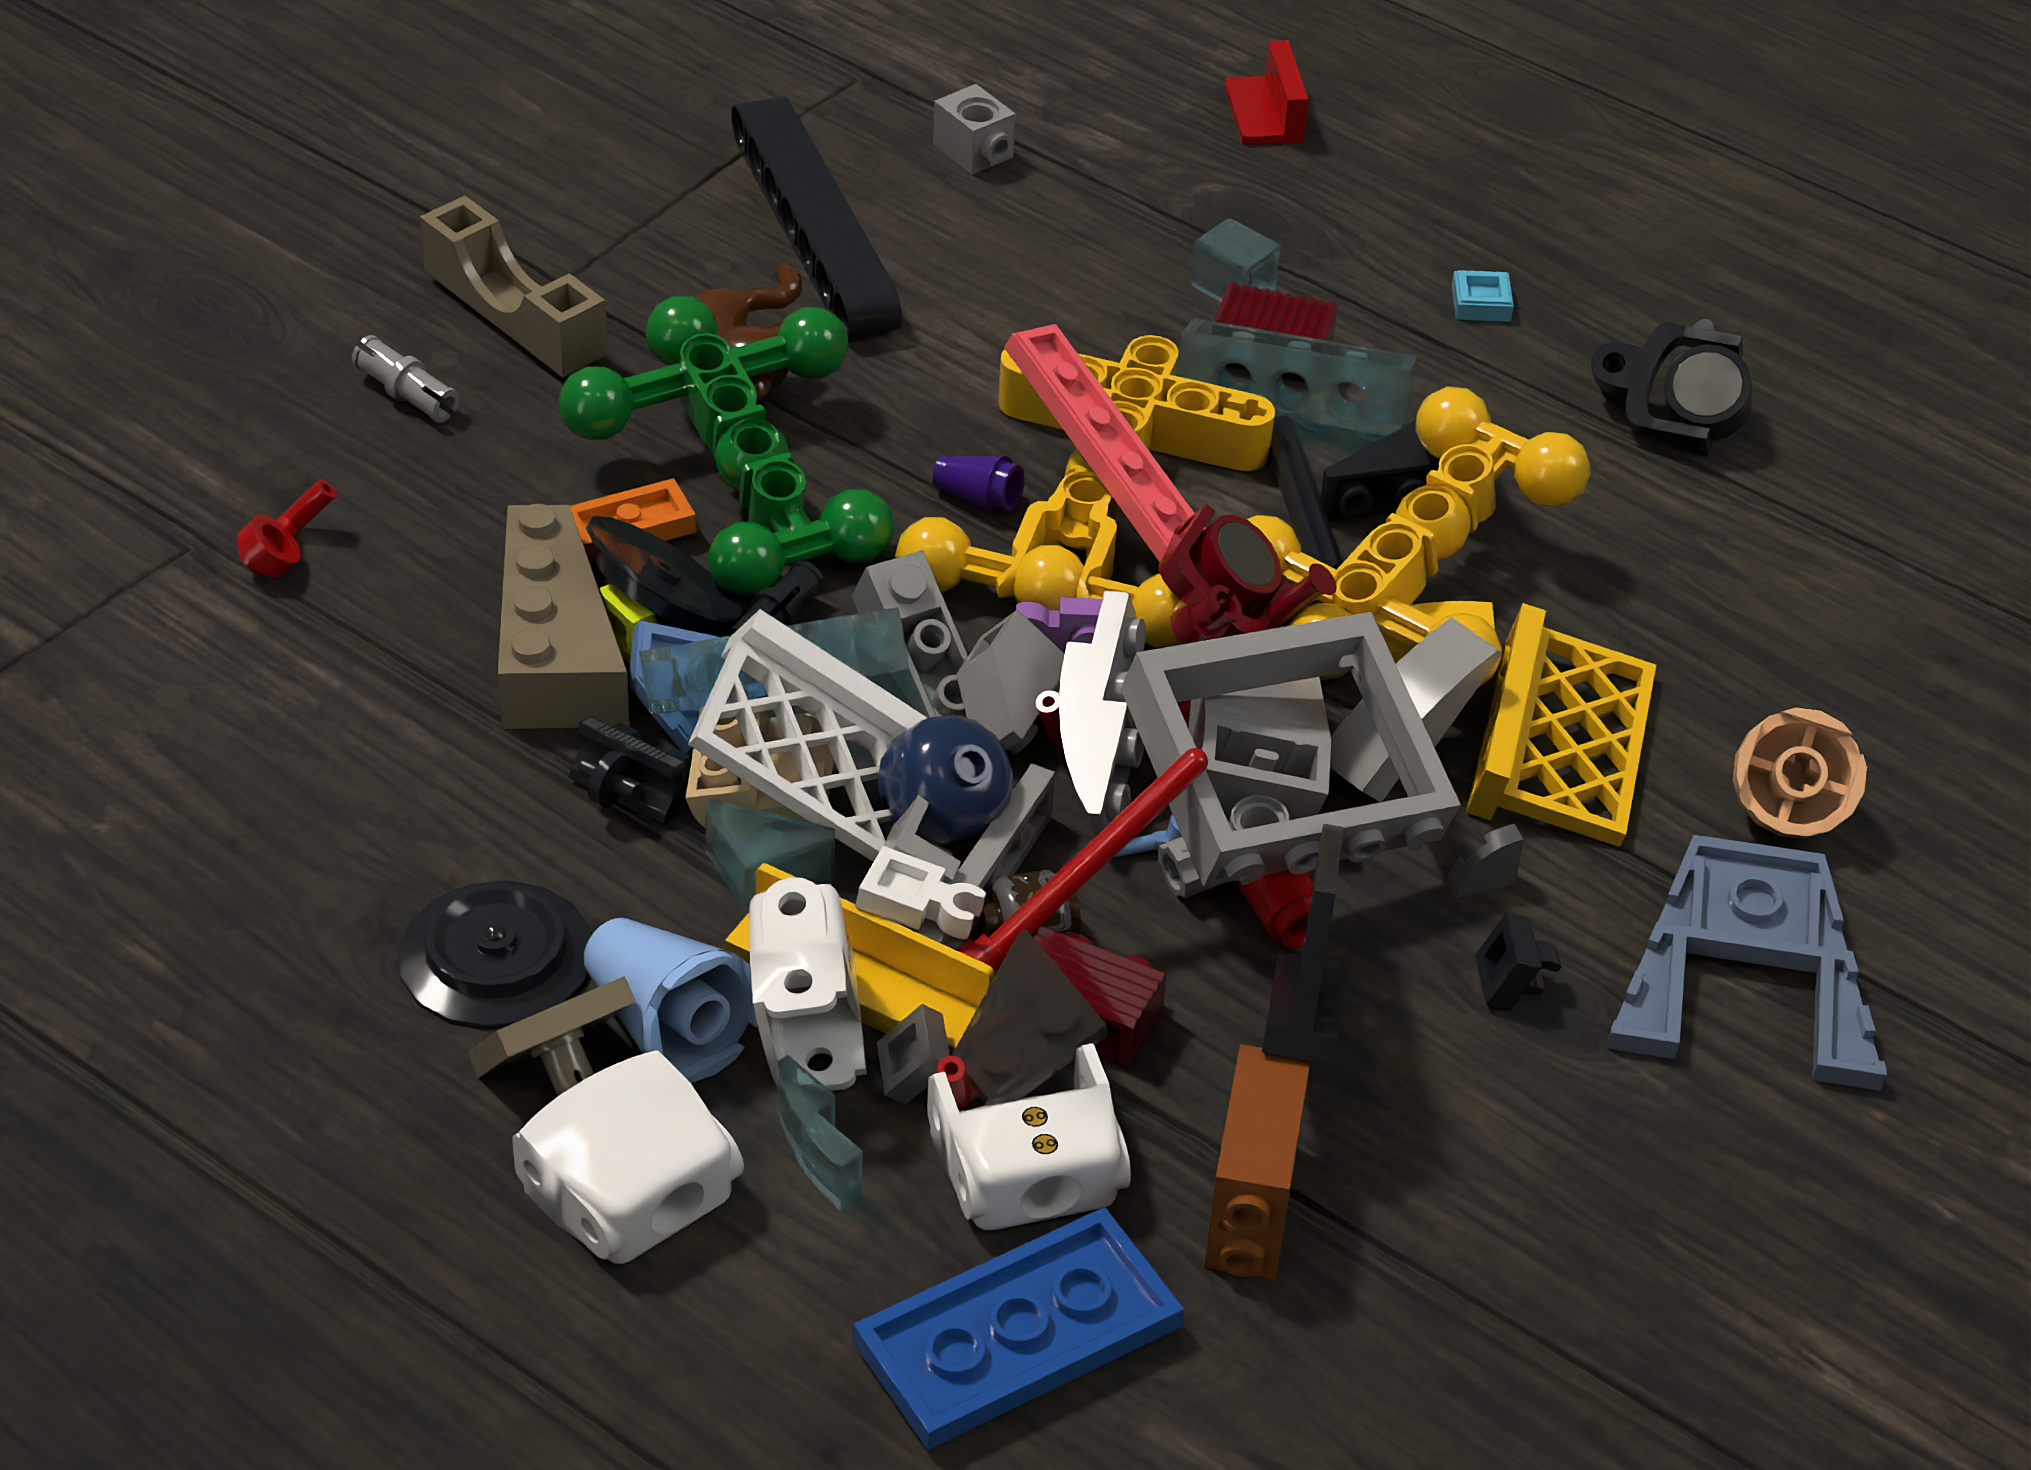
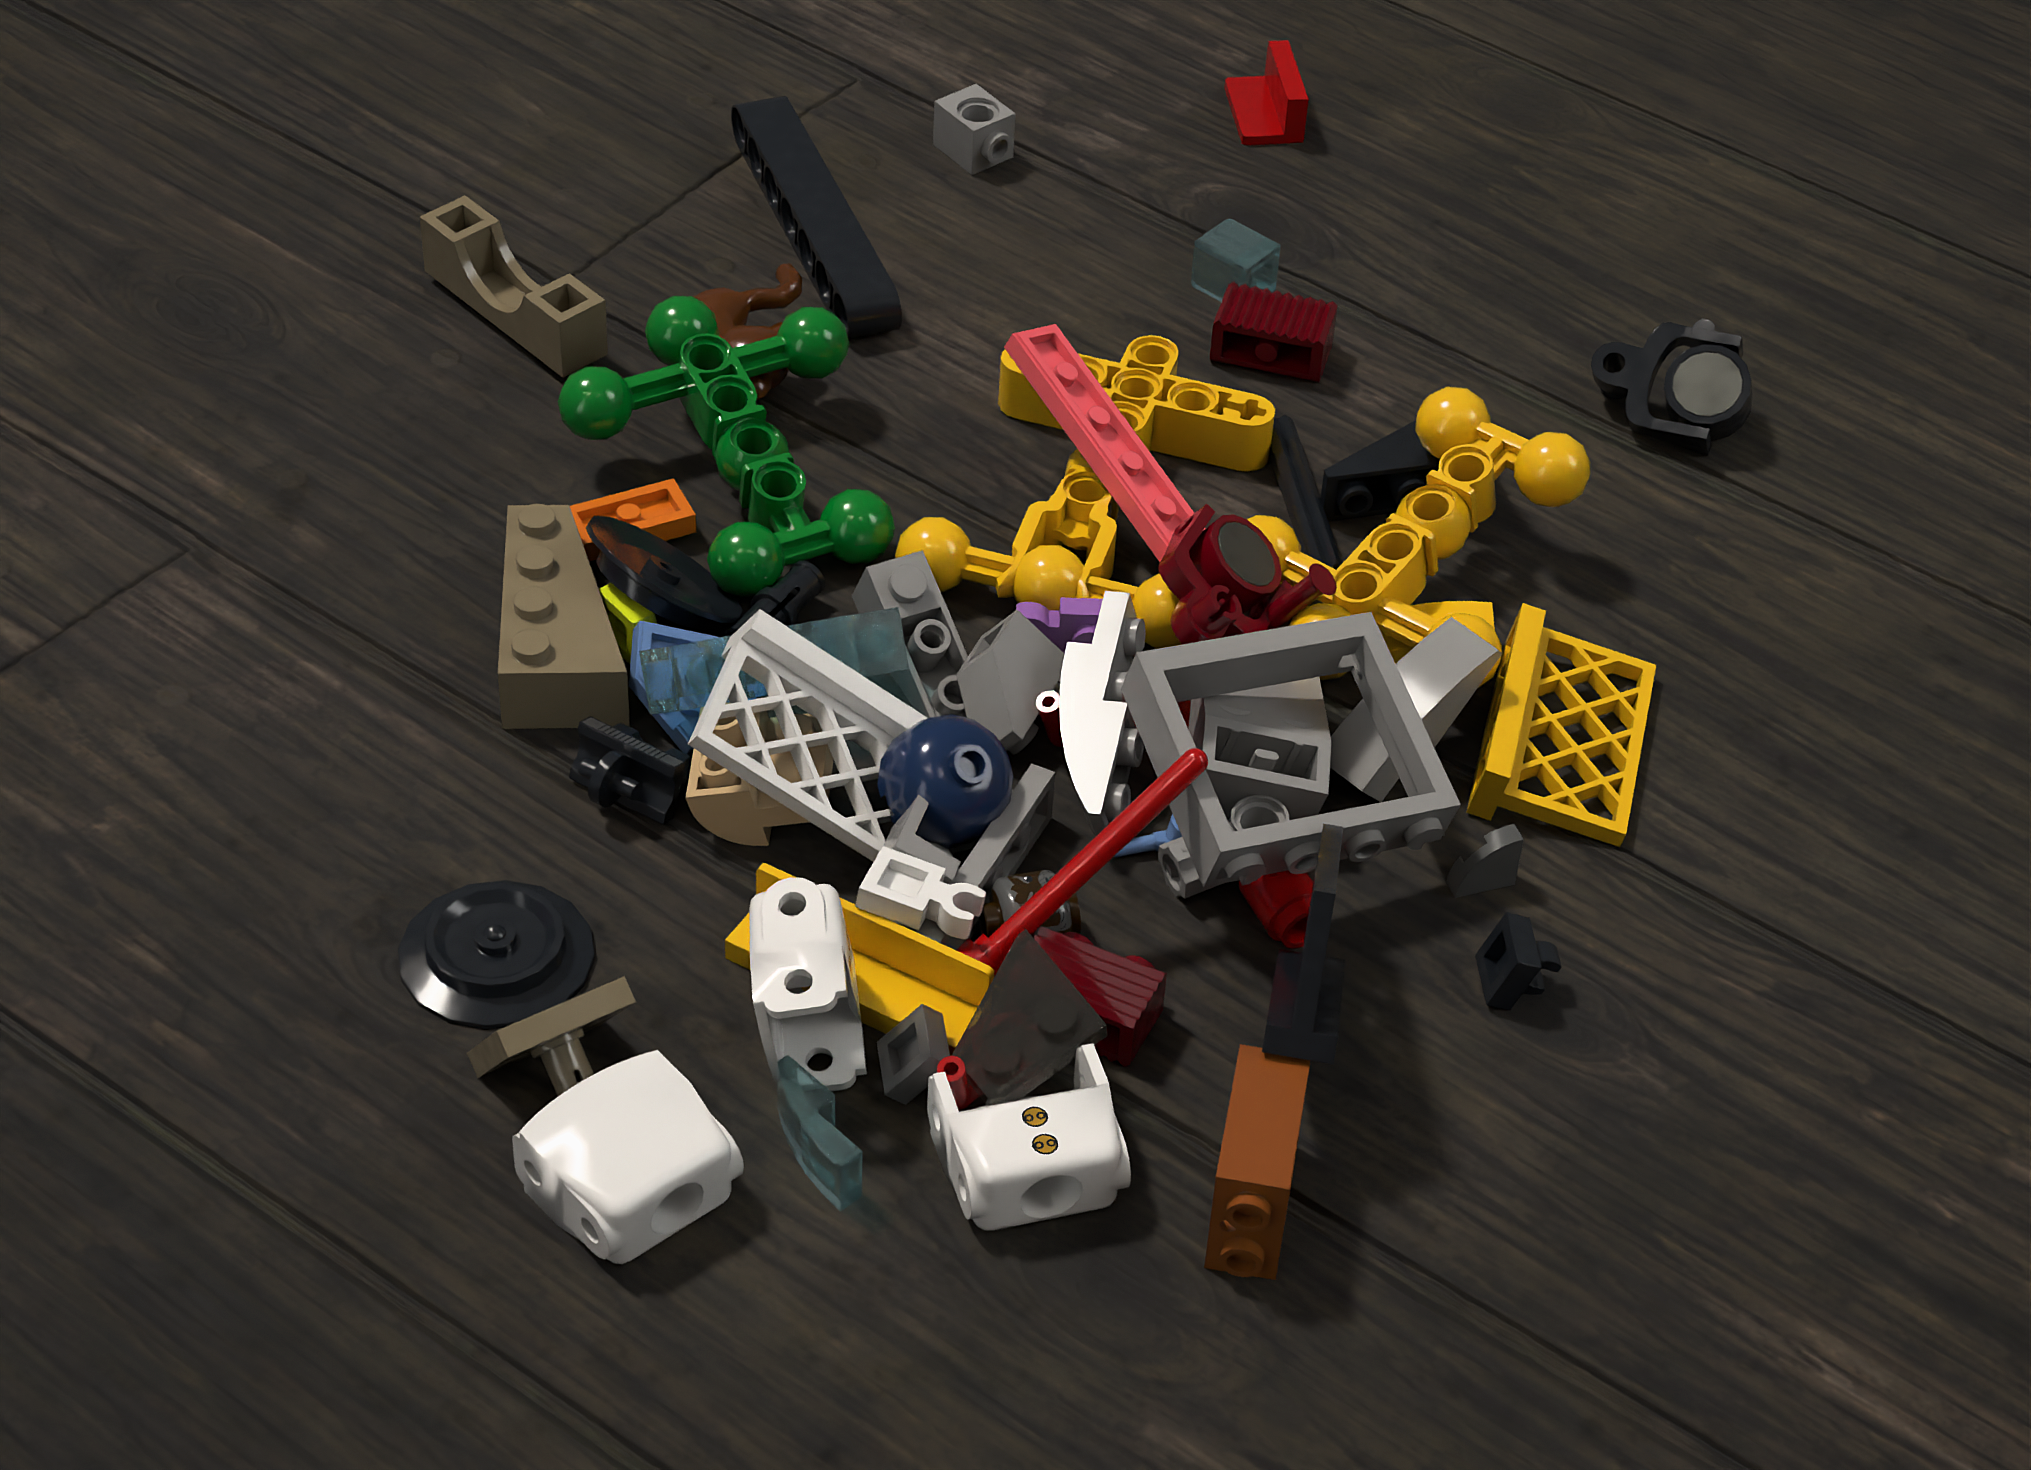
(269, 544): red plate -> none
(405, 378): light grey pin -> none
(686, 994): light blue cone -> none
(746, 837): clear light blue slope -> none
(981, 480): dark purple cone -> none
(1016, 1327): blue plate -> none
(1323, 364): clear light blue brick -> none
(1482, 296): medium azure tile -> none
(1759, 910): sand blue wing -> none
(1799, 773): light nougat cylinder -> none

